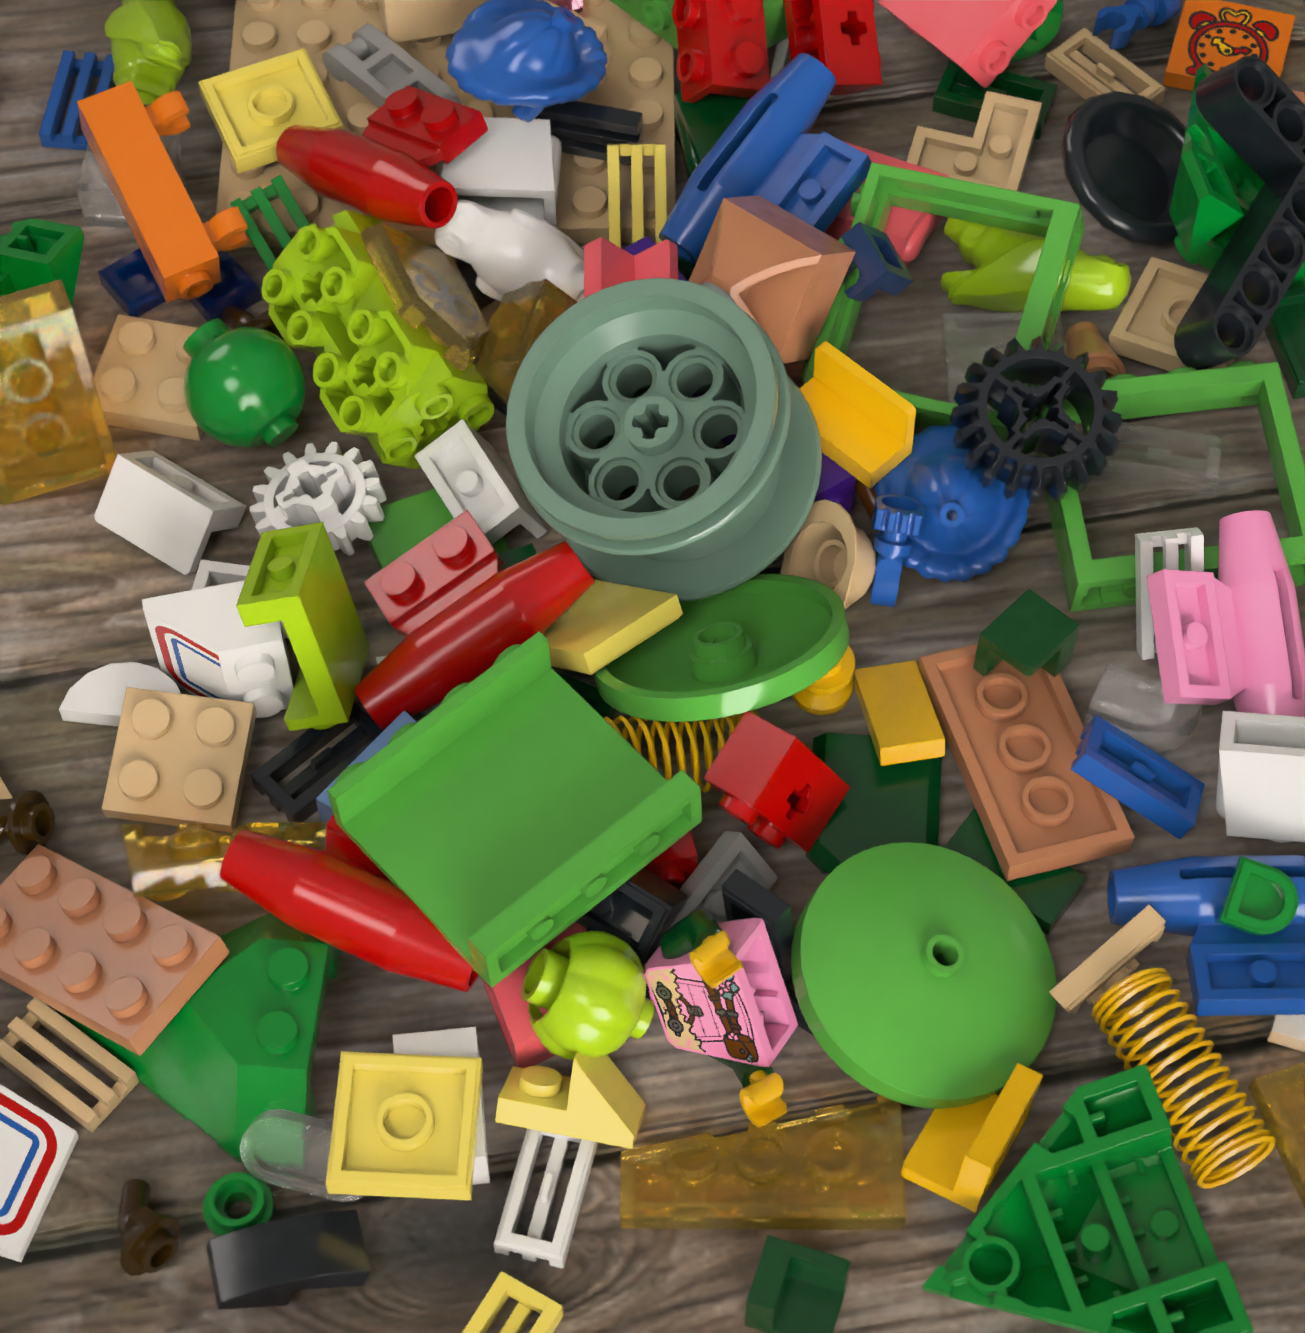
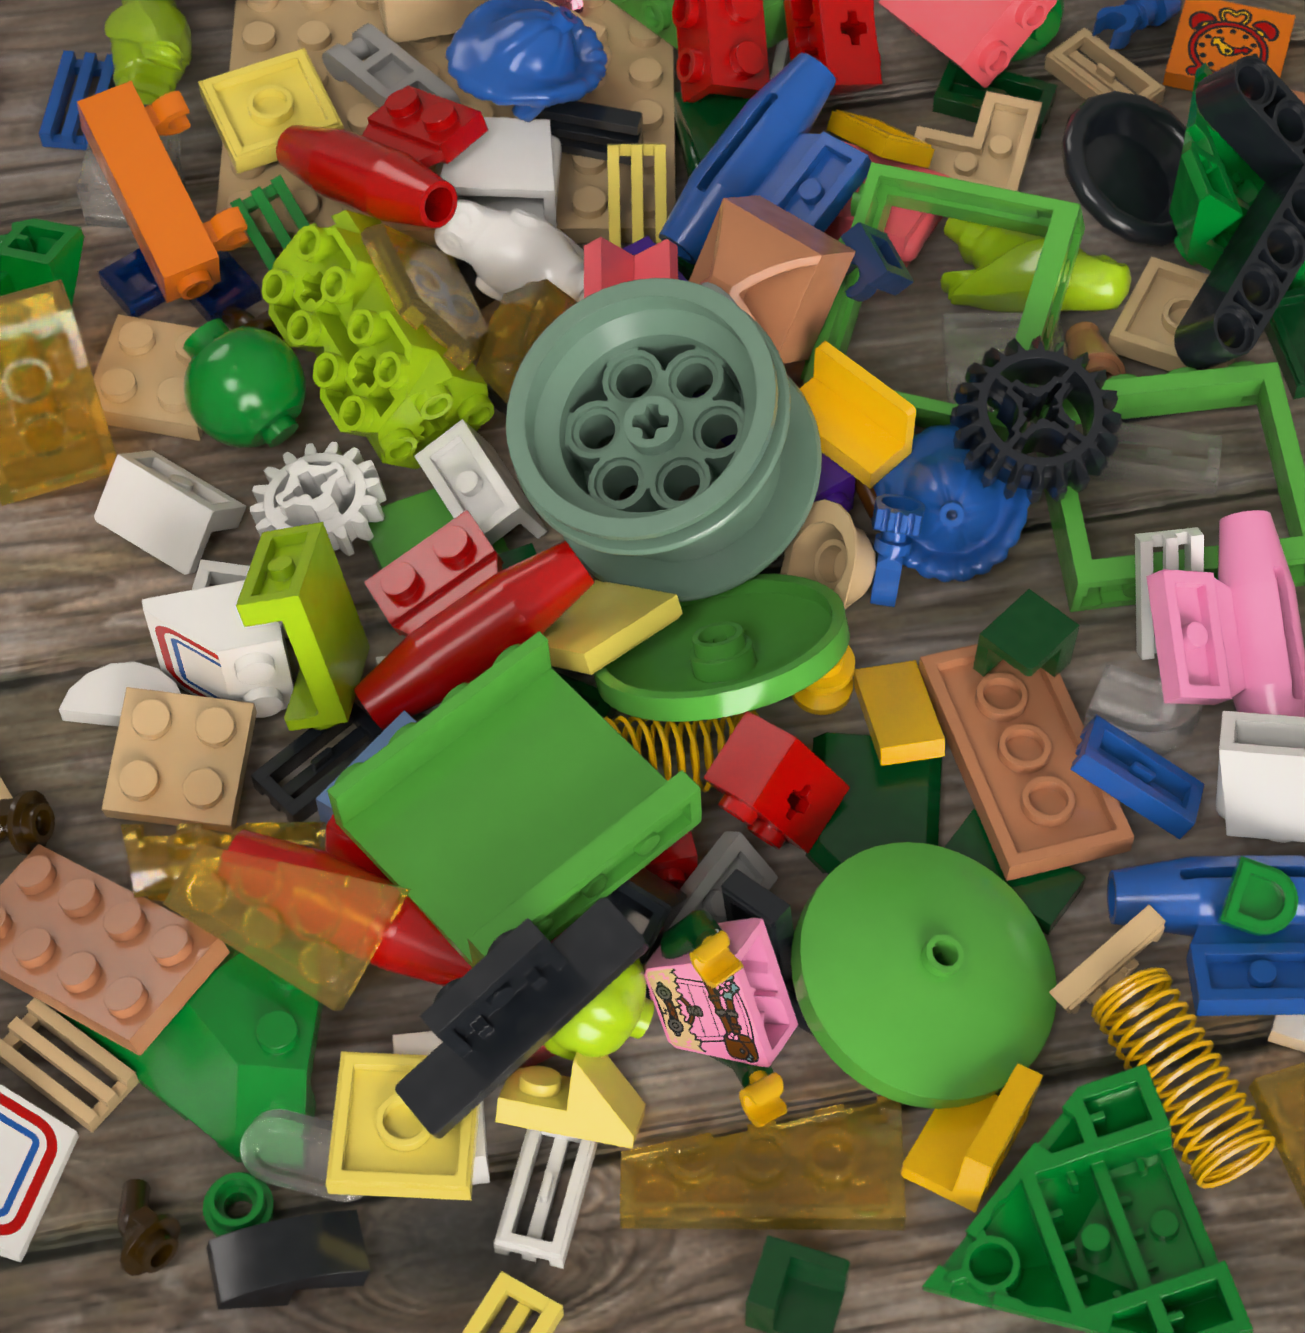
(288, 917): none -> clear yellow wing
(512, 1008): none -> black bracket
(880, 138): none -> yellow tile

